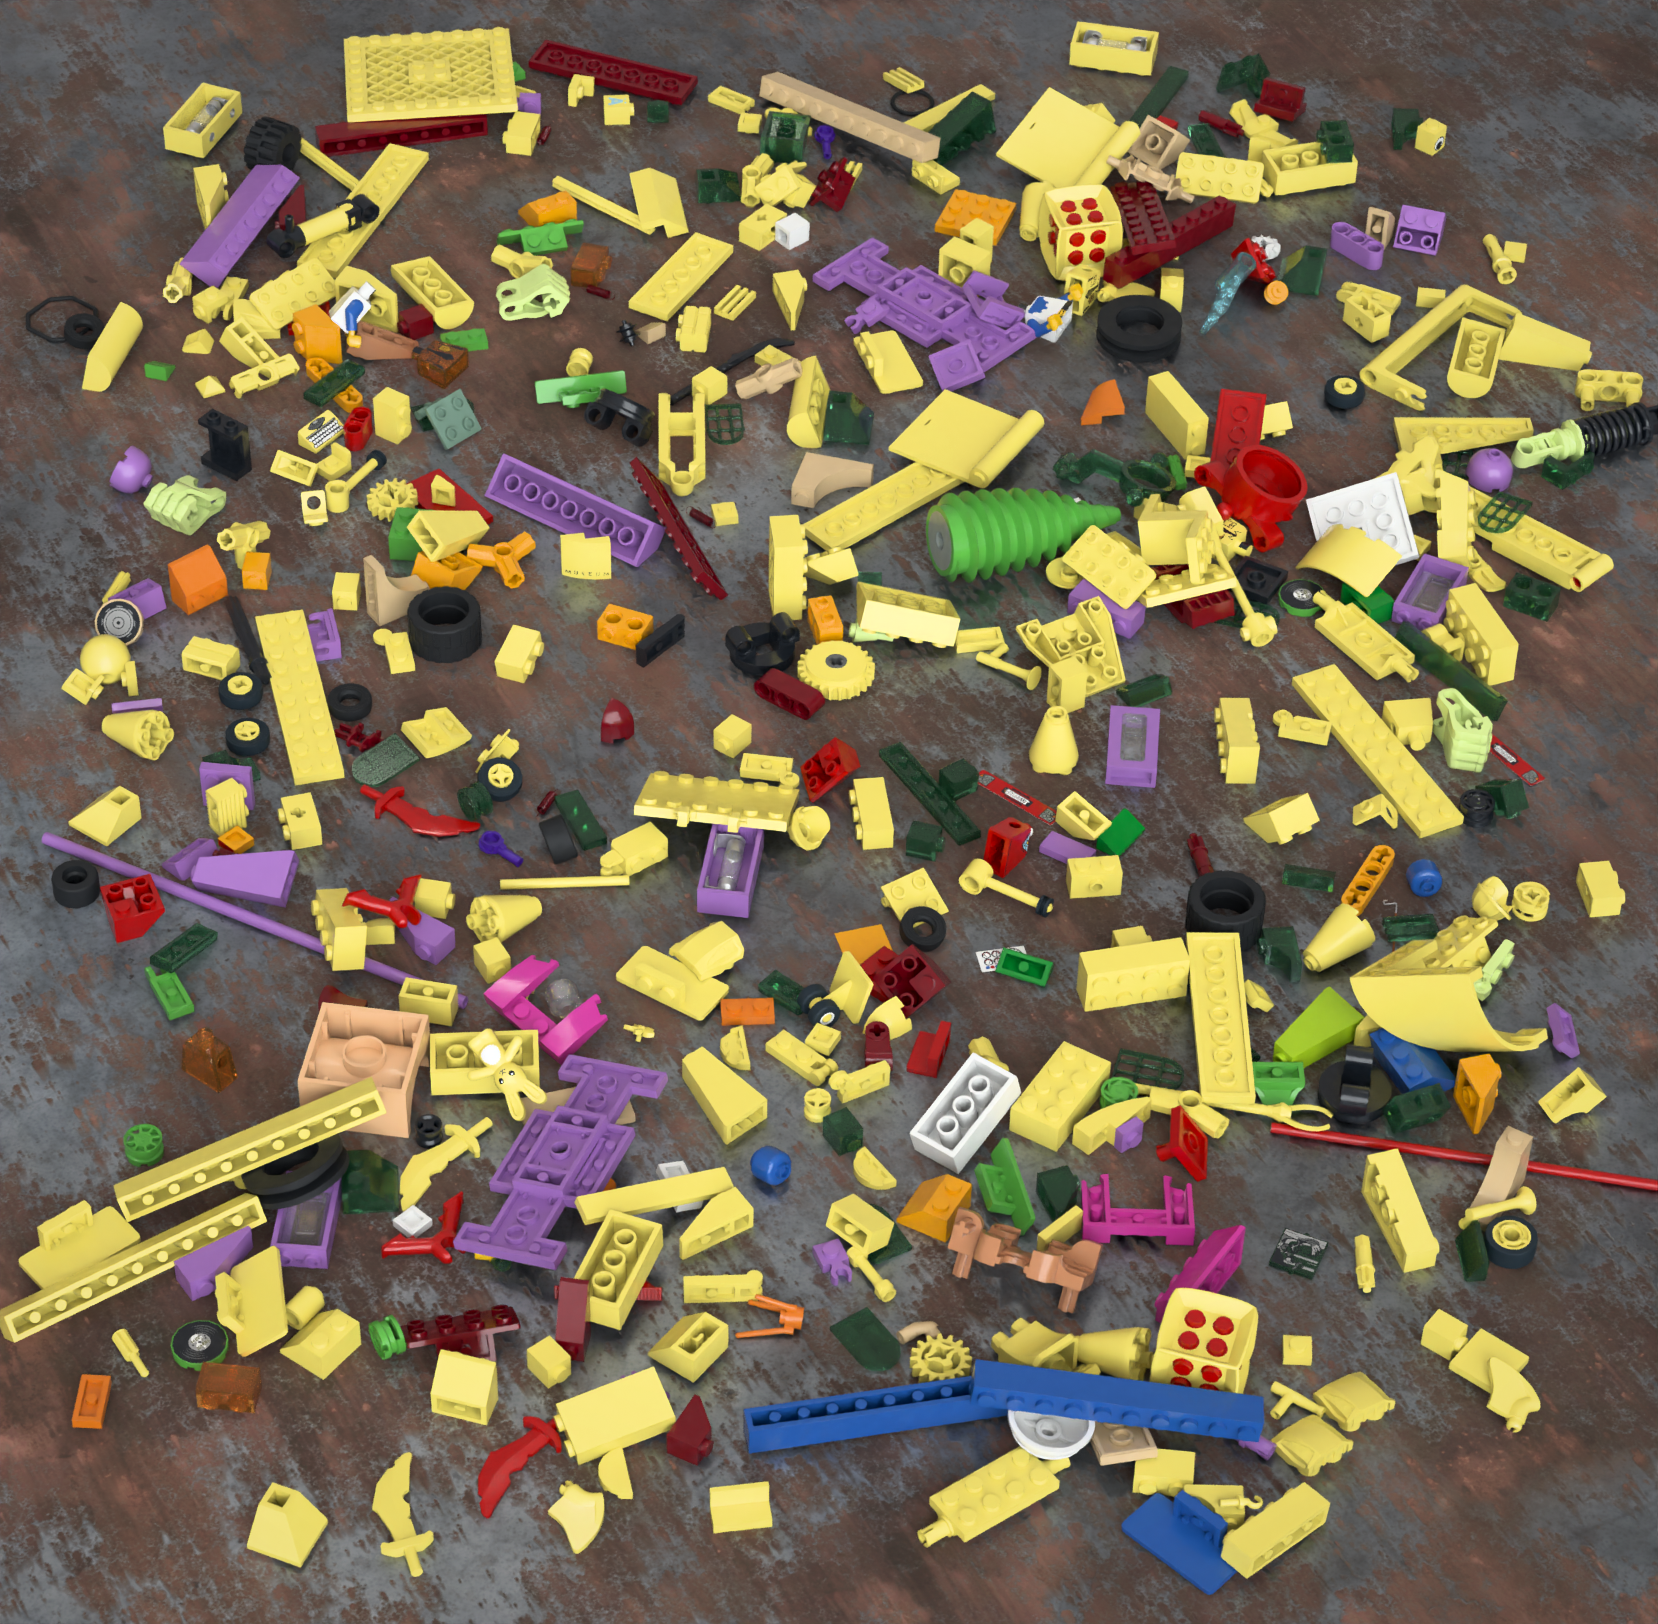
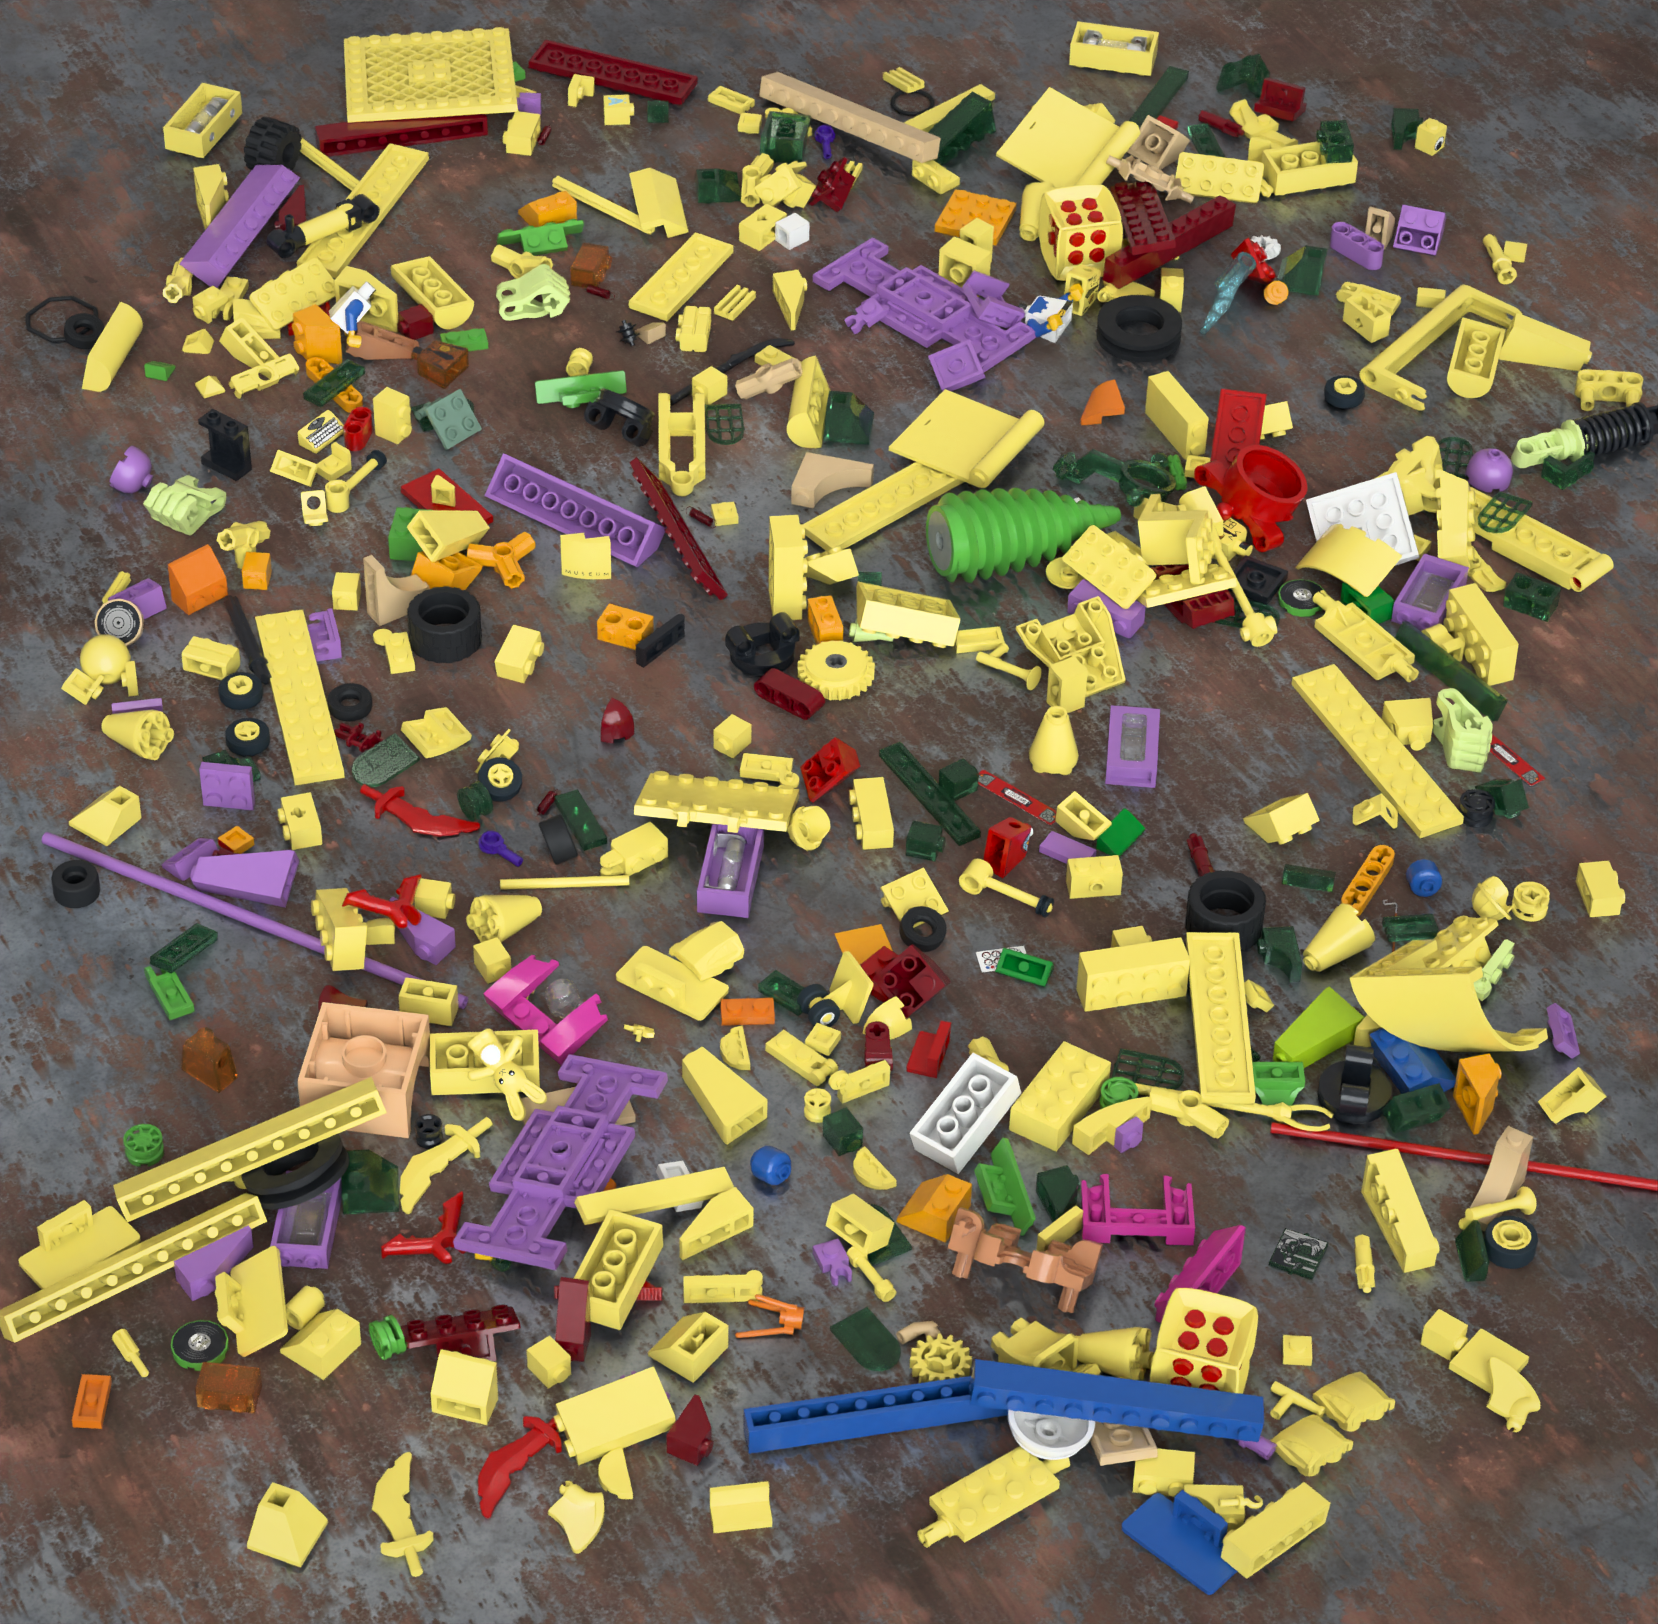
(132, 907): red slope -> none
(226, 806): light yellow brick -> none
(389, 496): light yellow gear -> none
(412, 1222): white tile -> none
(888, 361): light yellow bracket -> none
(1145, 690): clear green slope -> none
(1186, 1144): red tile -> none
(1237, 741): light yellow wedge -> none
(1302, 728): light yellow hinge -> none
(1460, 433): light yellow wing -> none

